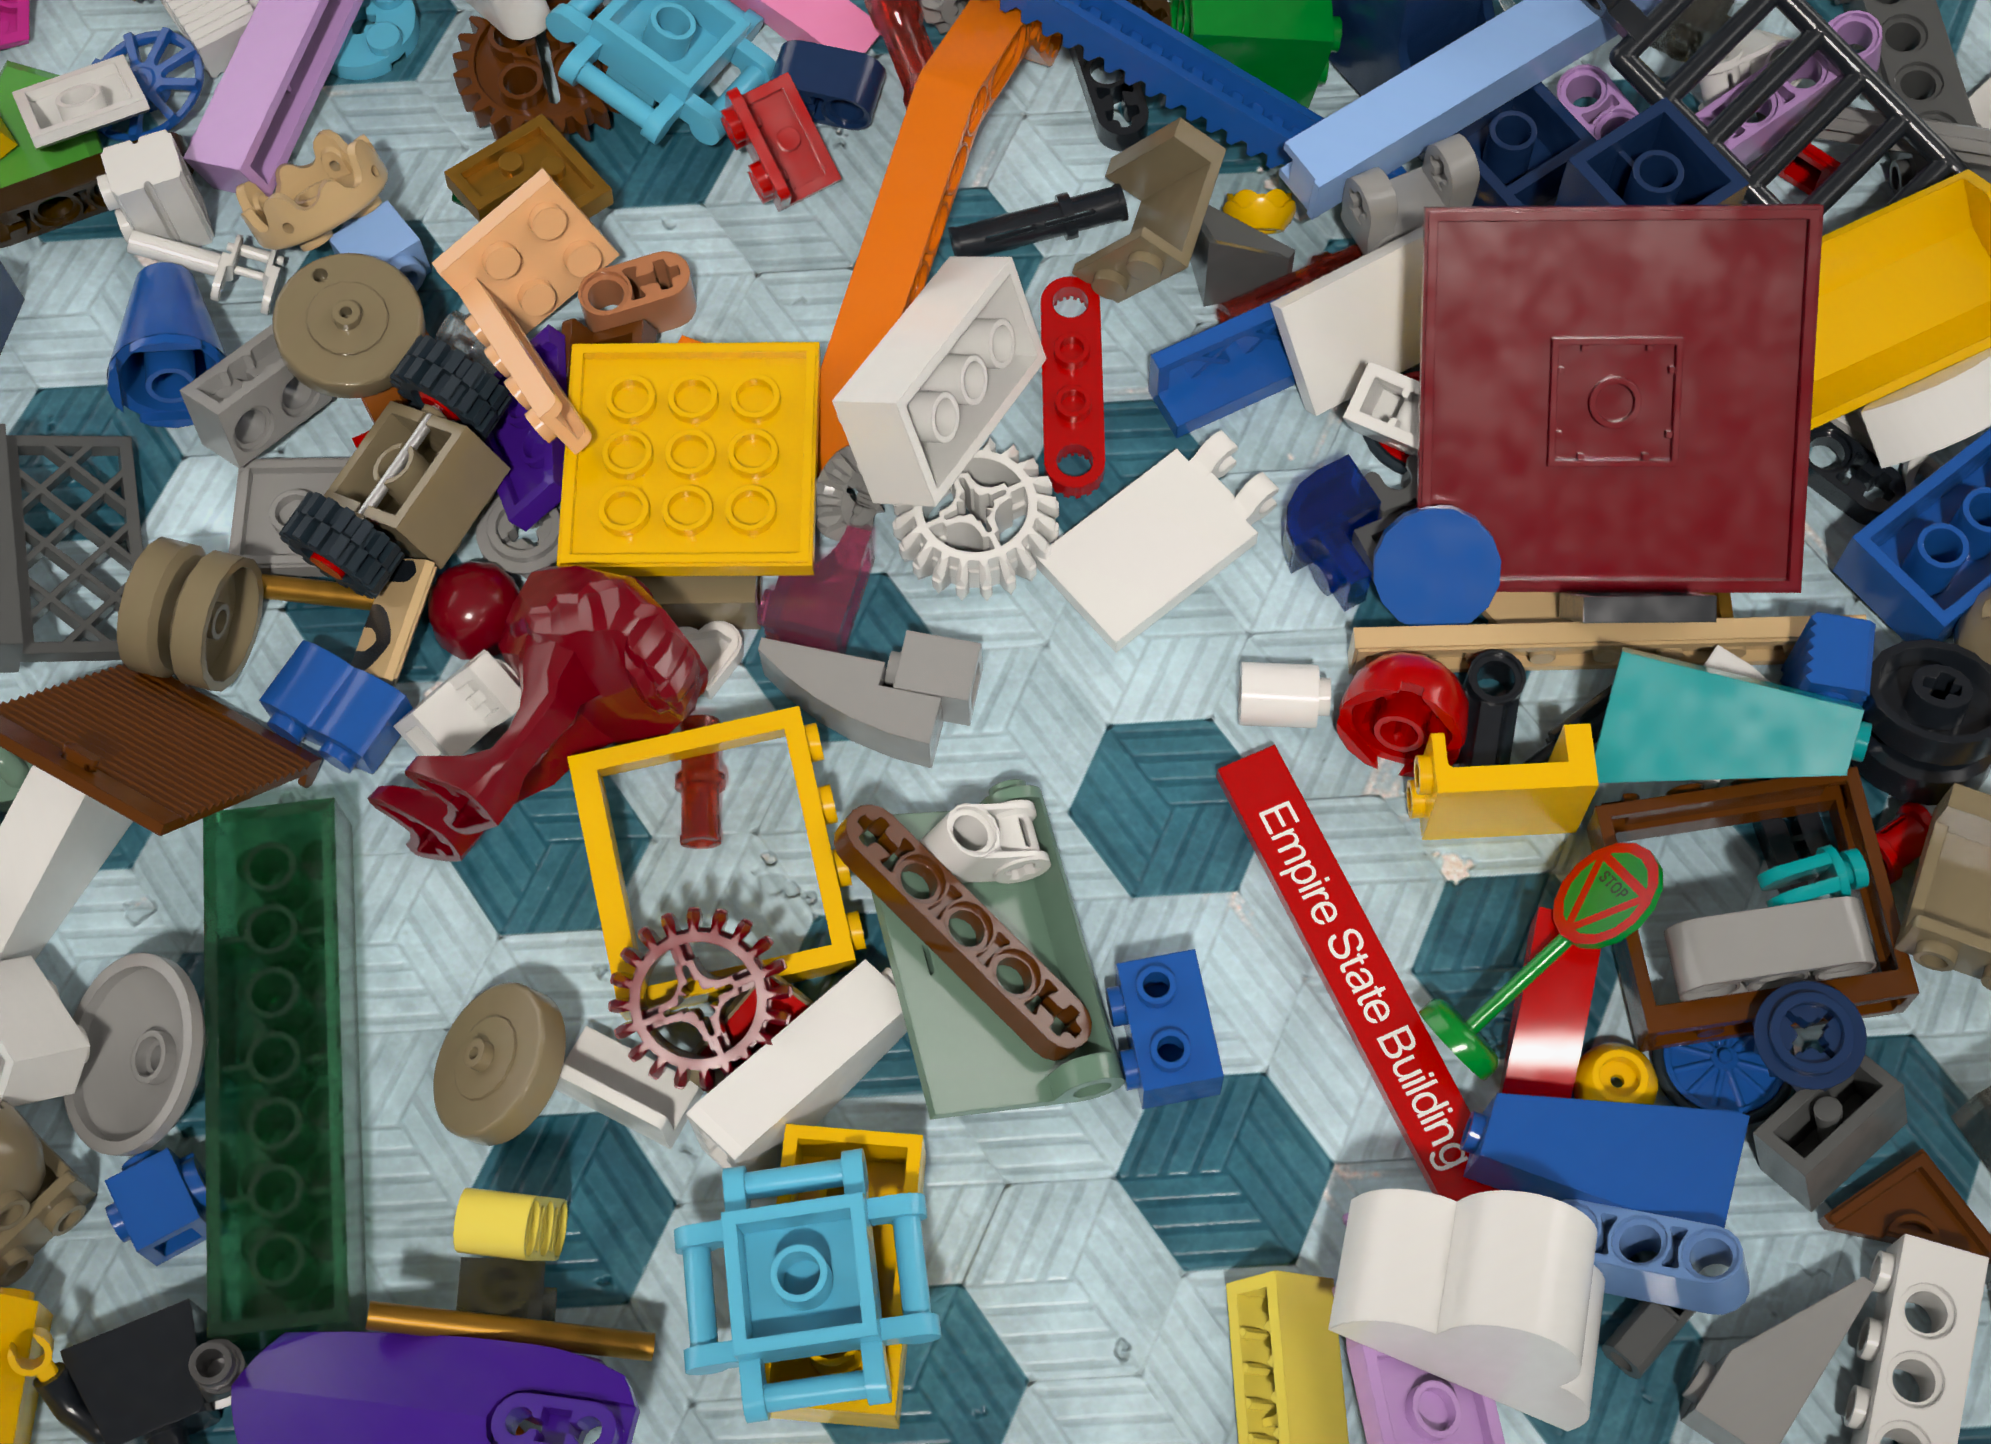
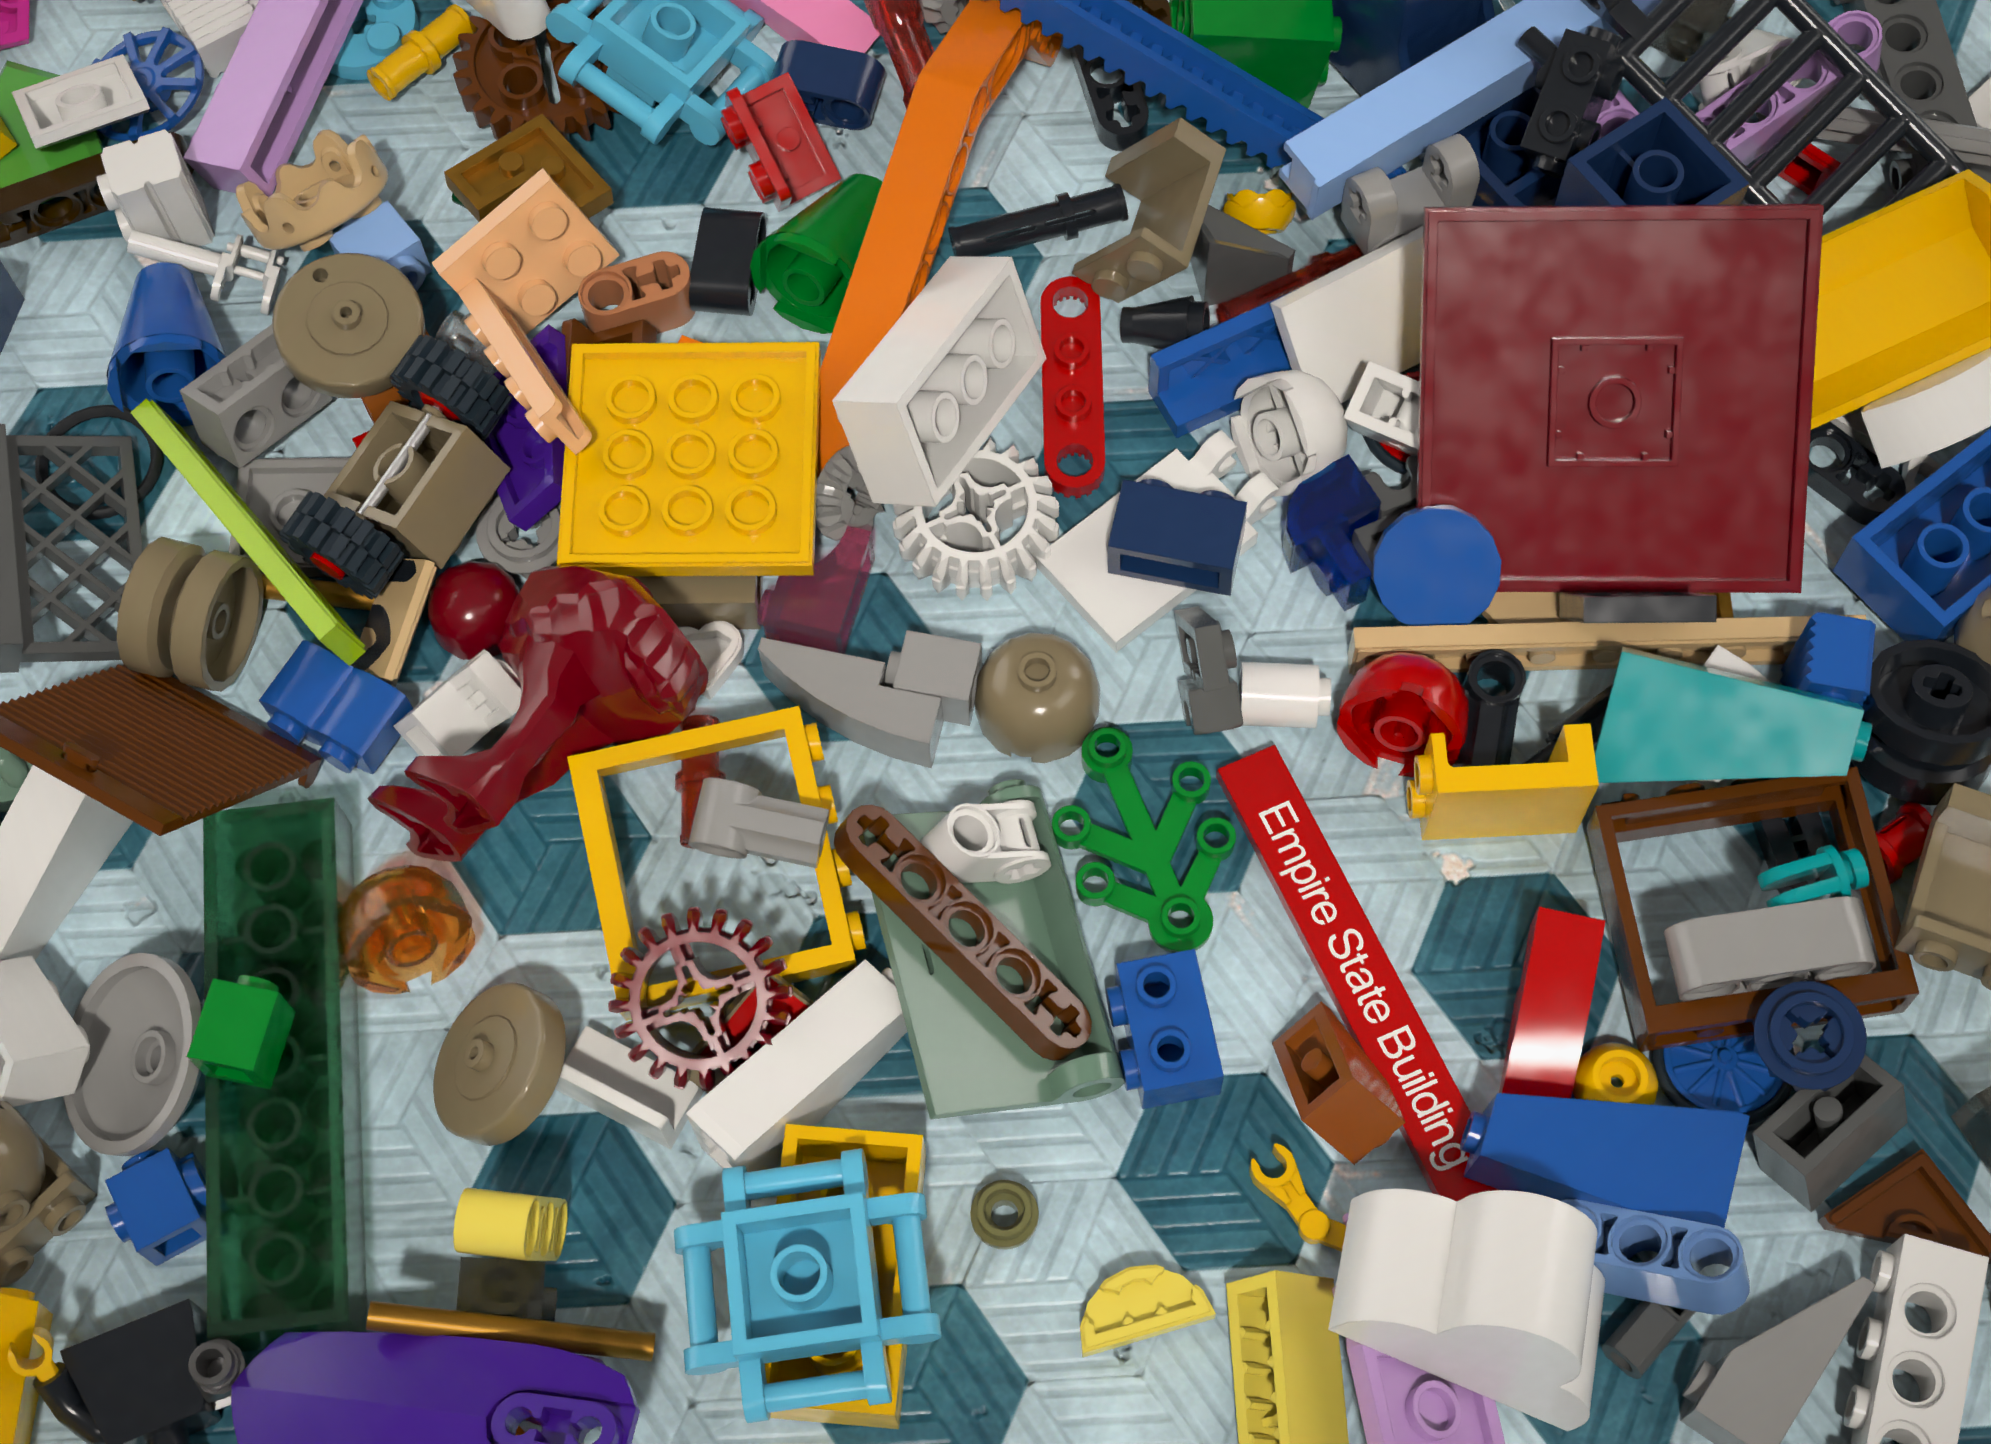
(100, 411): none -> black tyre
(242, 1031): none -> green brick
(250, 532): none -> lime tile
(404, 927): none -> clear orange cylinder
(419, 52): none -> yellow pin
(722, 261): none -> black beam
(740, 821): none -> light grey piece
(814, 254): none -> green cone
(1004, 1194): none -> olive plate
(1037, 697): none -> dark tan cylinder
(1139, 1306): none -> light yellow plate
(1147, 849): none -> green plant
(1164, 322): none -> black cone
(1177, 536): none -> dark blue brick
(1209, 695): none -> dark grey plate
(1288, 427): none -> white cylinder
(1290, 1194): none -> yellow piece
(1337, 1085): none -> dark orange slope
(1573, 90): none -> black brick
(1595, 907): green piece -> none

